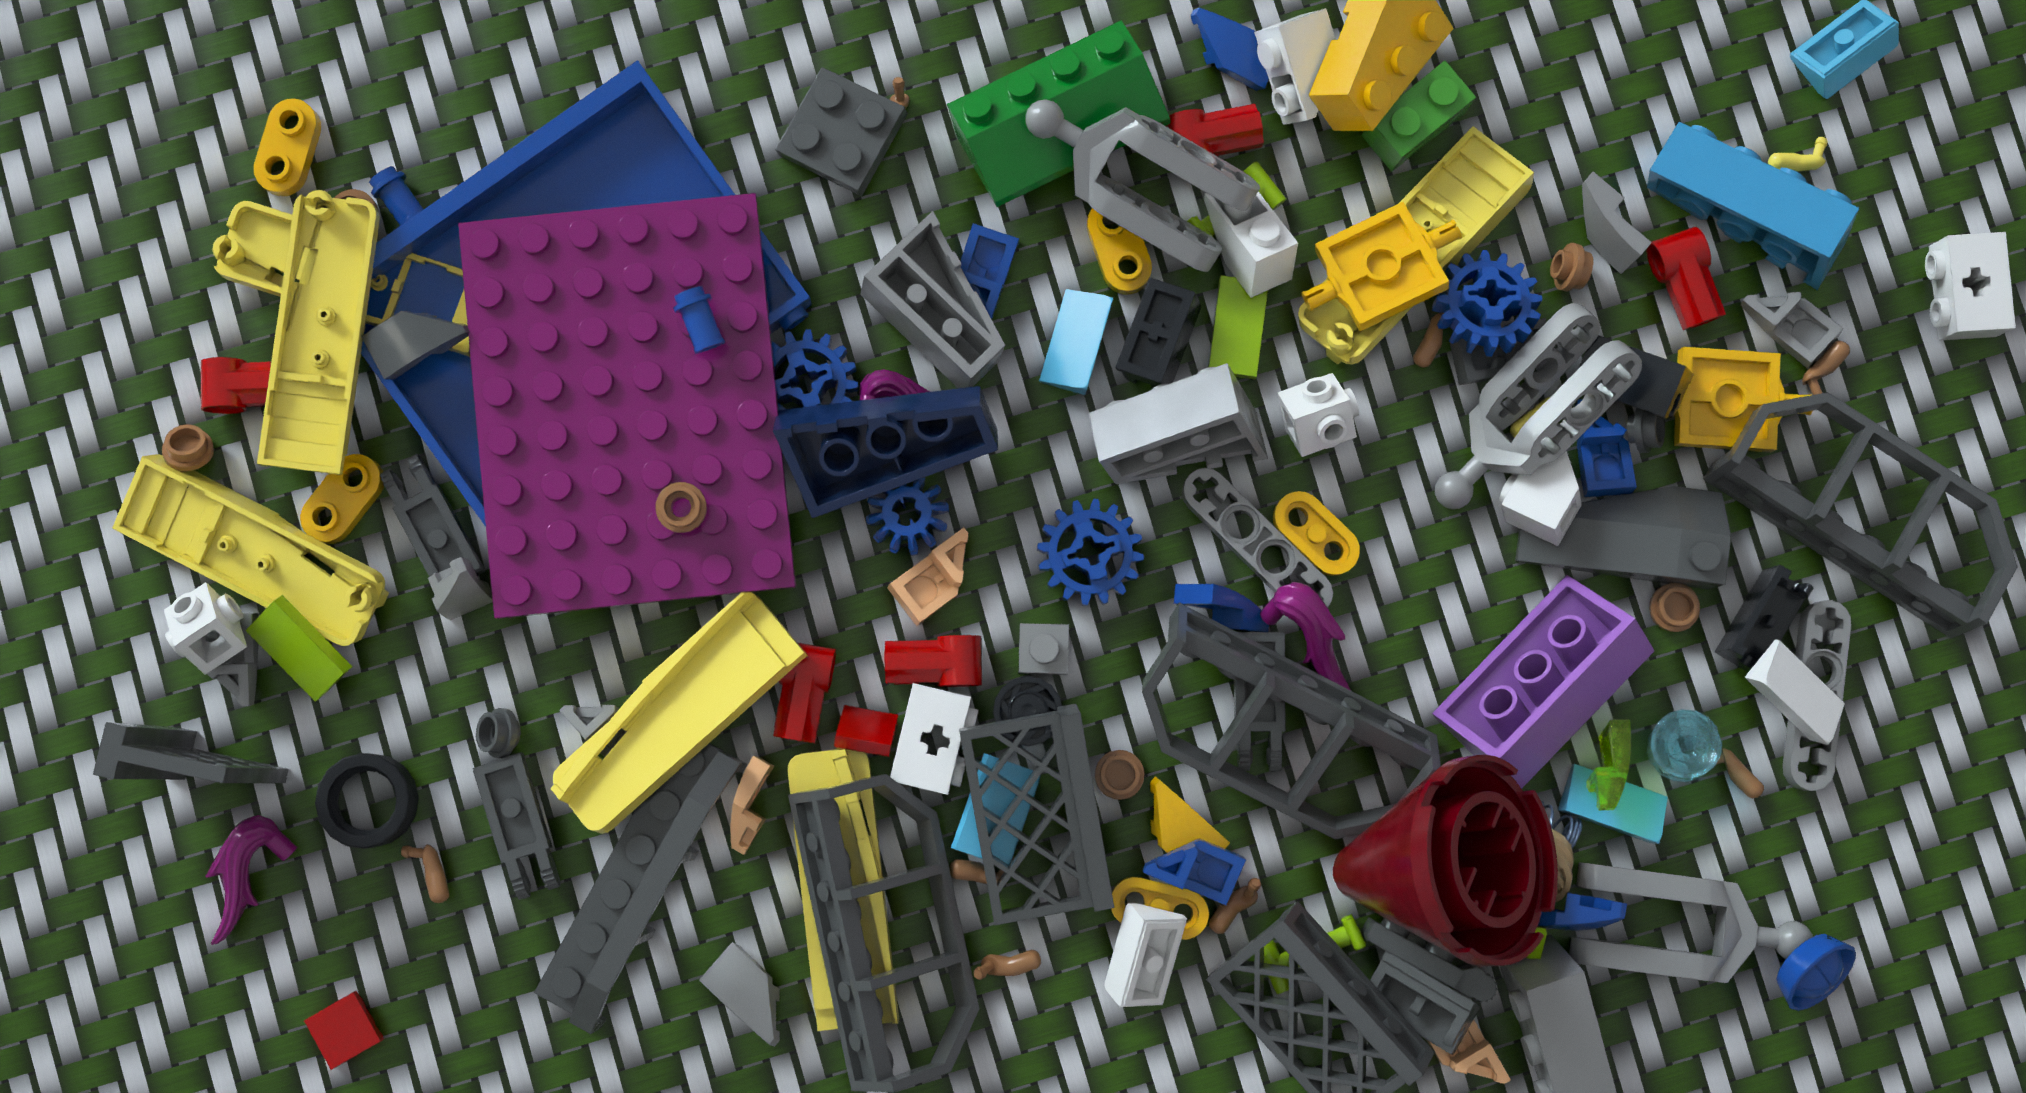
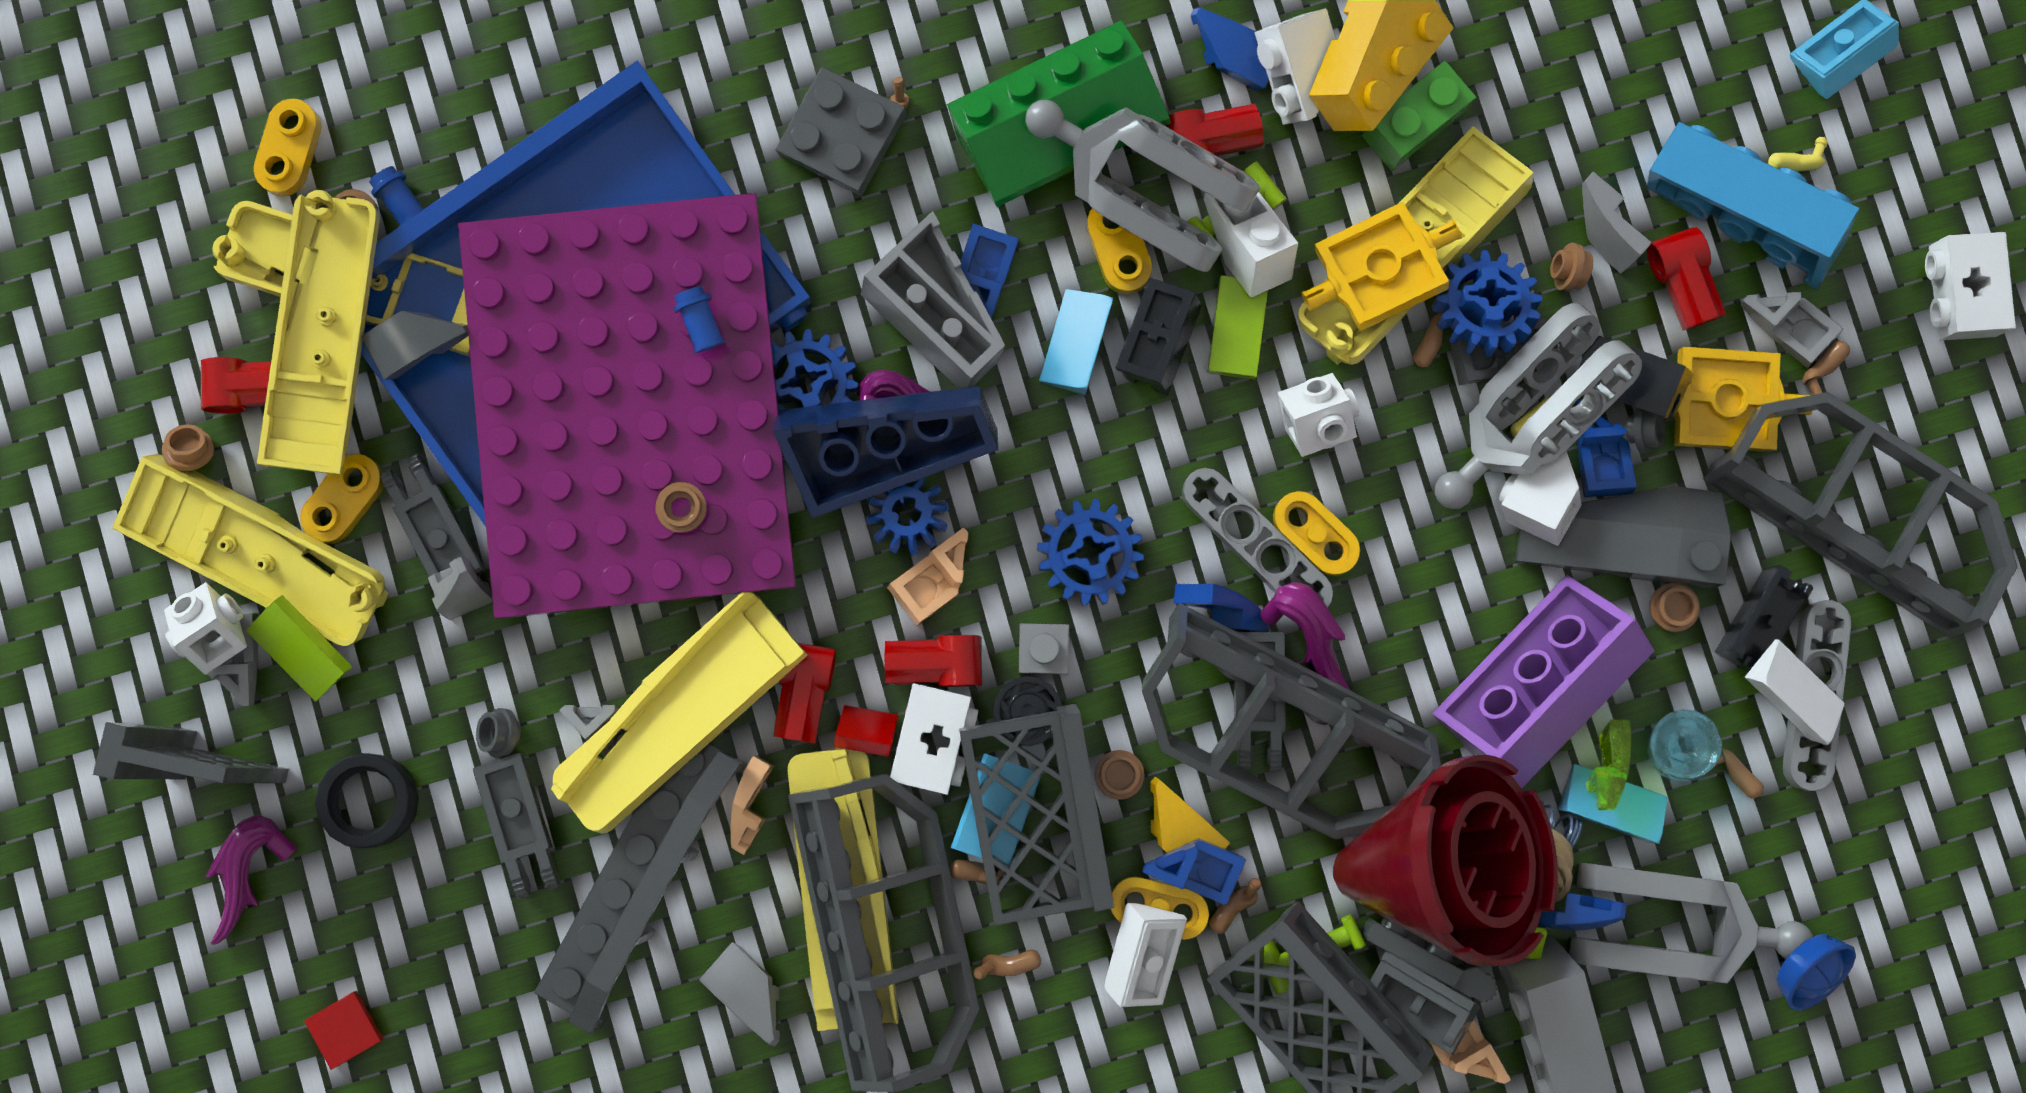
(434, 872): medium nougat piece -> none
(1176, 426): wedge -> none

